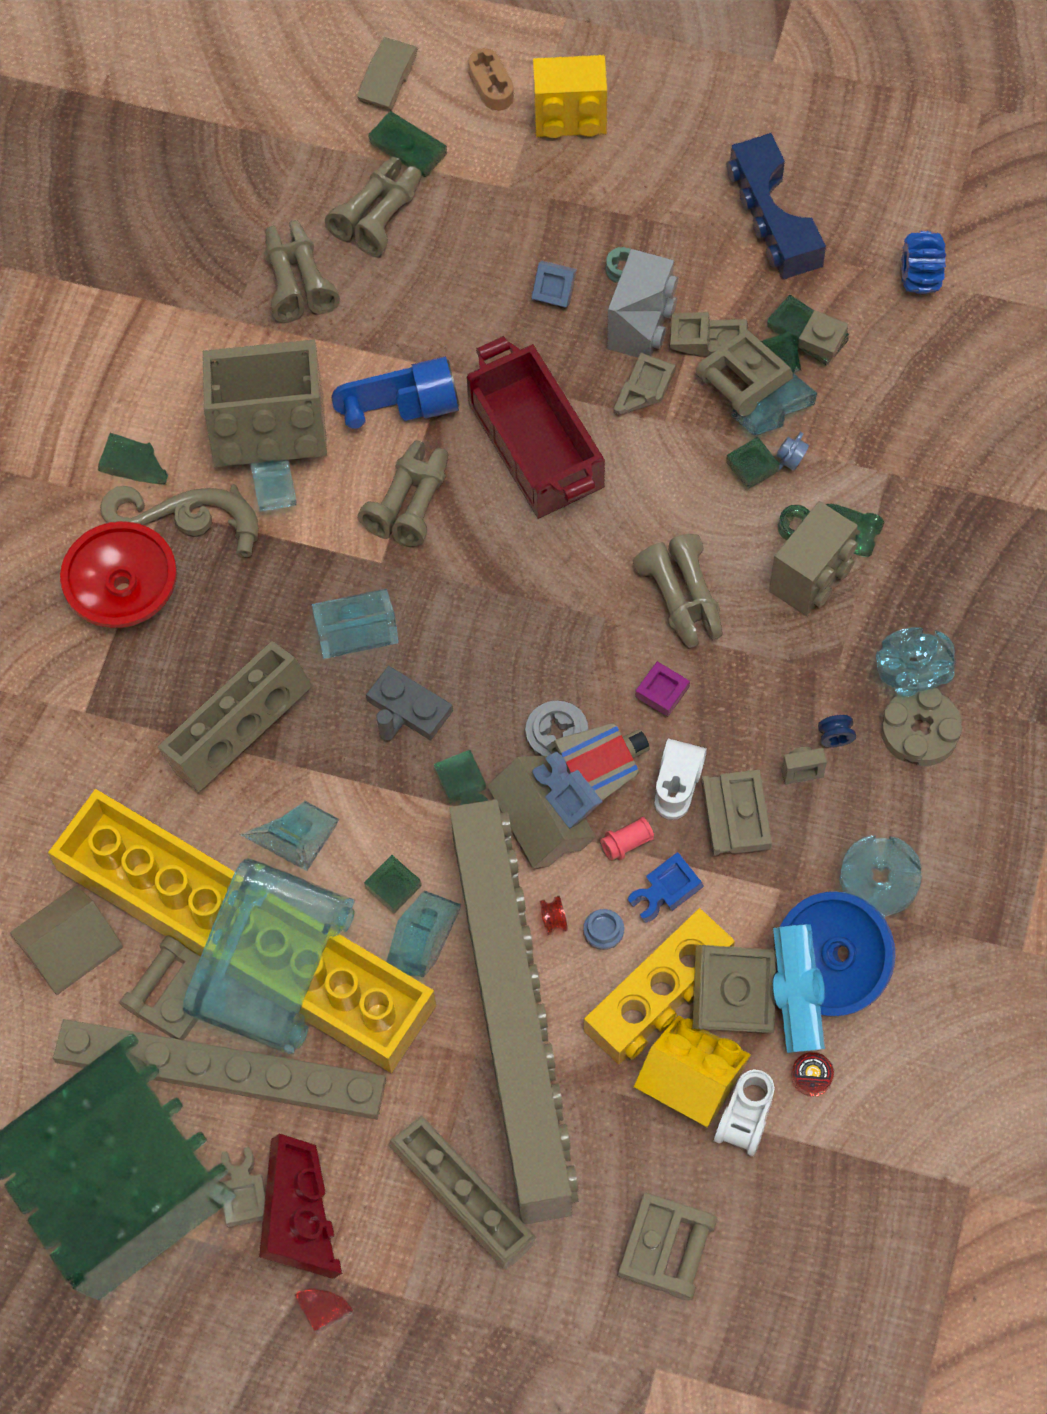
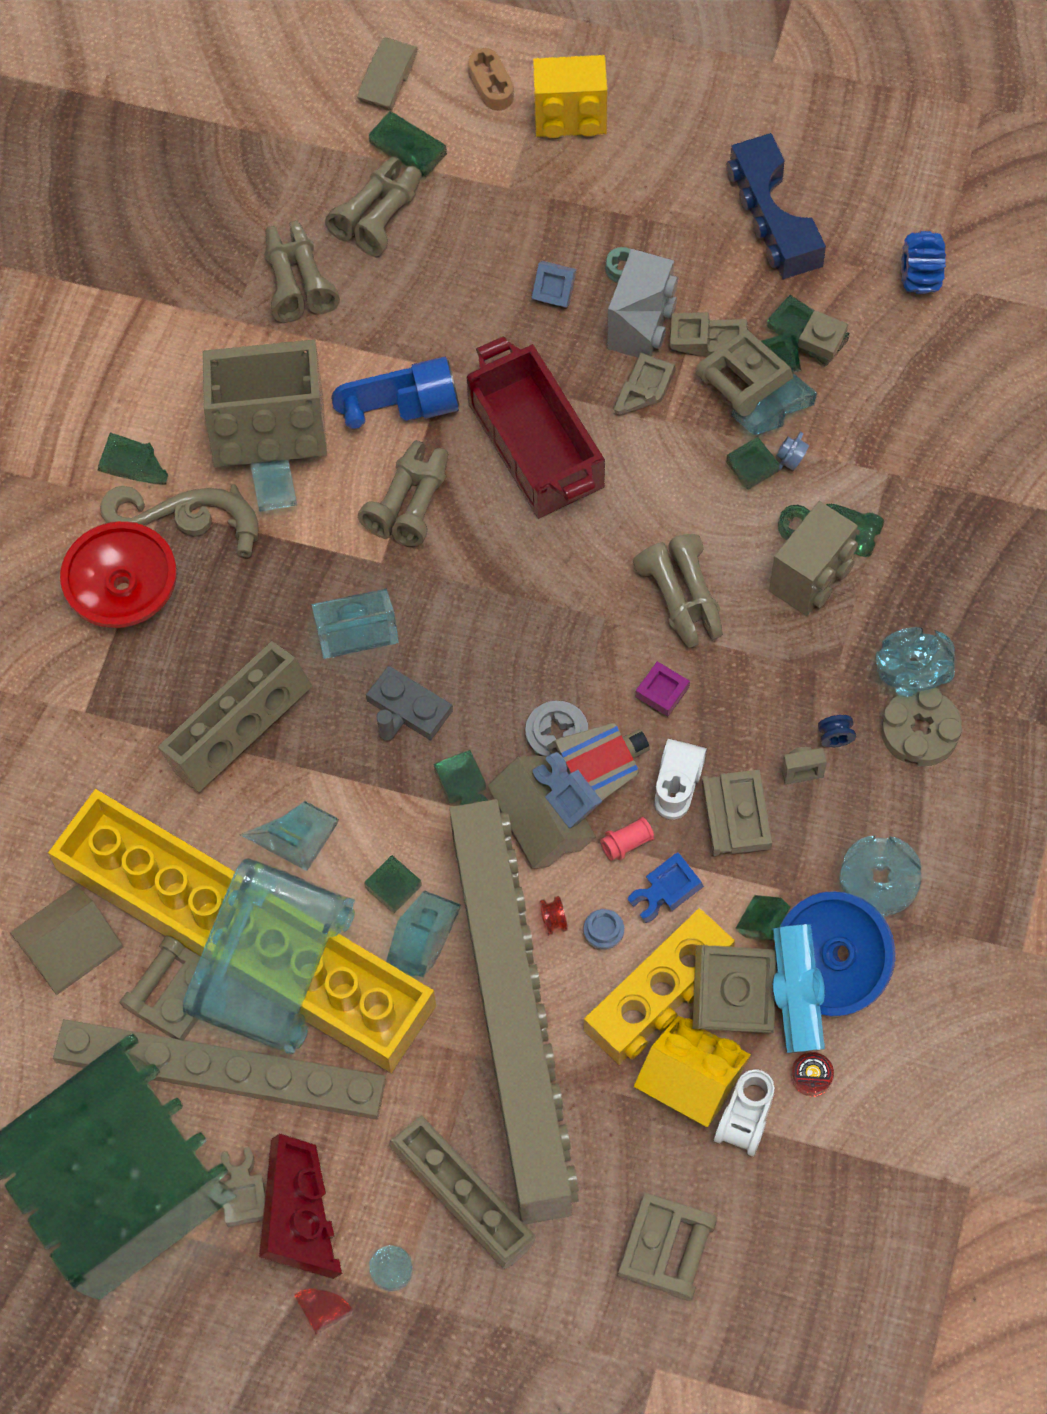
(391, 1268): none -> clear light blue tile
(762, 916): none -> clear green plate

